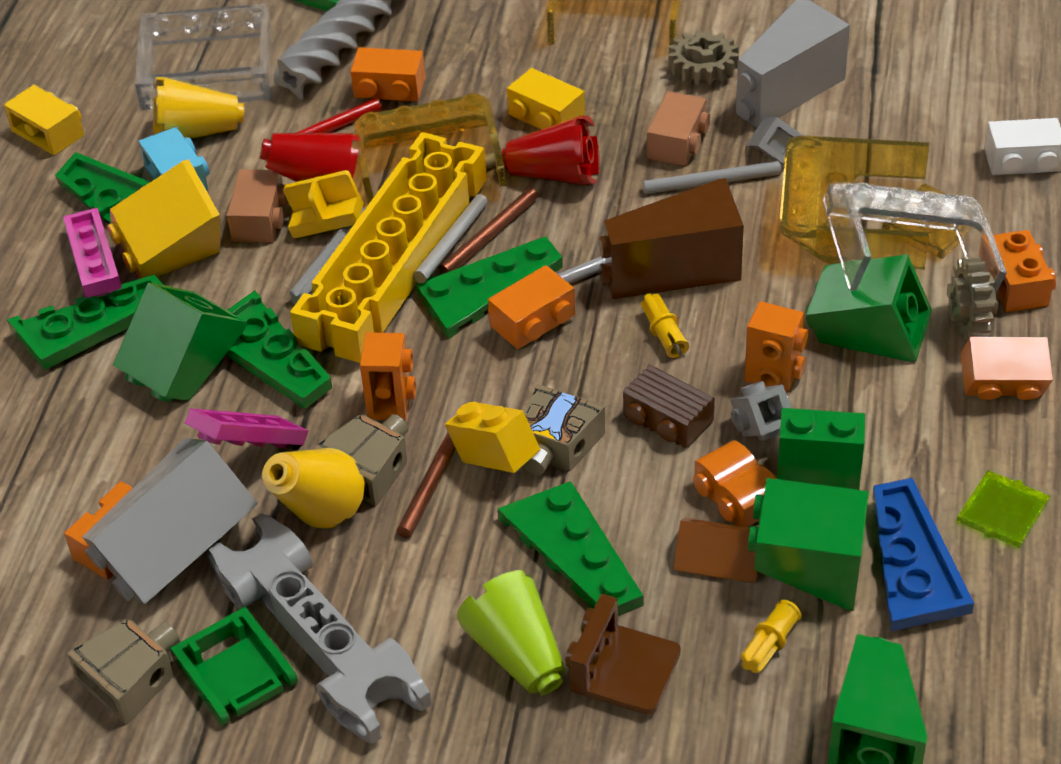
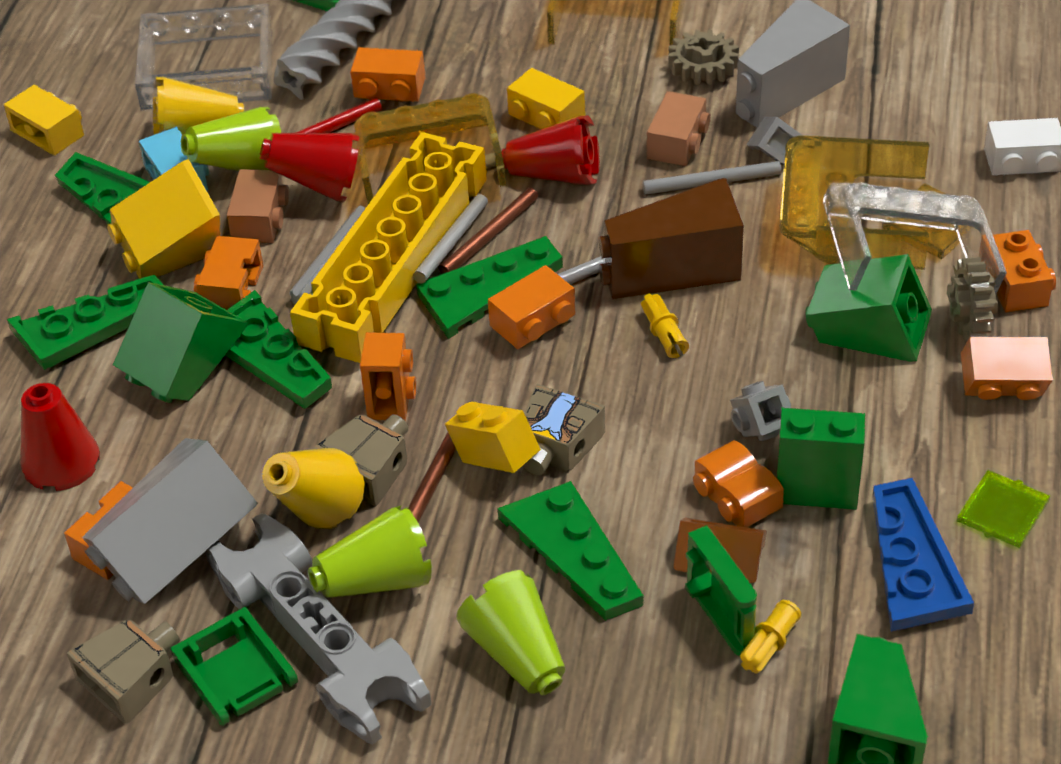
(54, 440): none -> red cone
(92, 253): dark pink plate -> none
(229, 270): none -> orange brick
(231, 140): none -> lime cone
(242, 427): dark pink plate -> none
(323, 204): yellow panel -> none
(374, 558): none -> lime cone
(620, 662): reddish brown bracket -> none
(668, 406): reddish brown brick -> none
(723, 592): none -> green container
(775, 346): orange brick -> none
(810, 538): green slope -> none

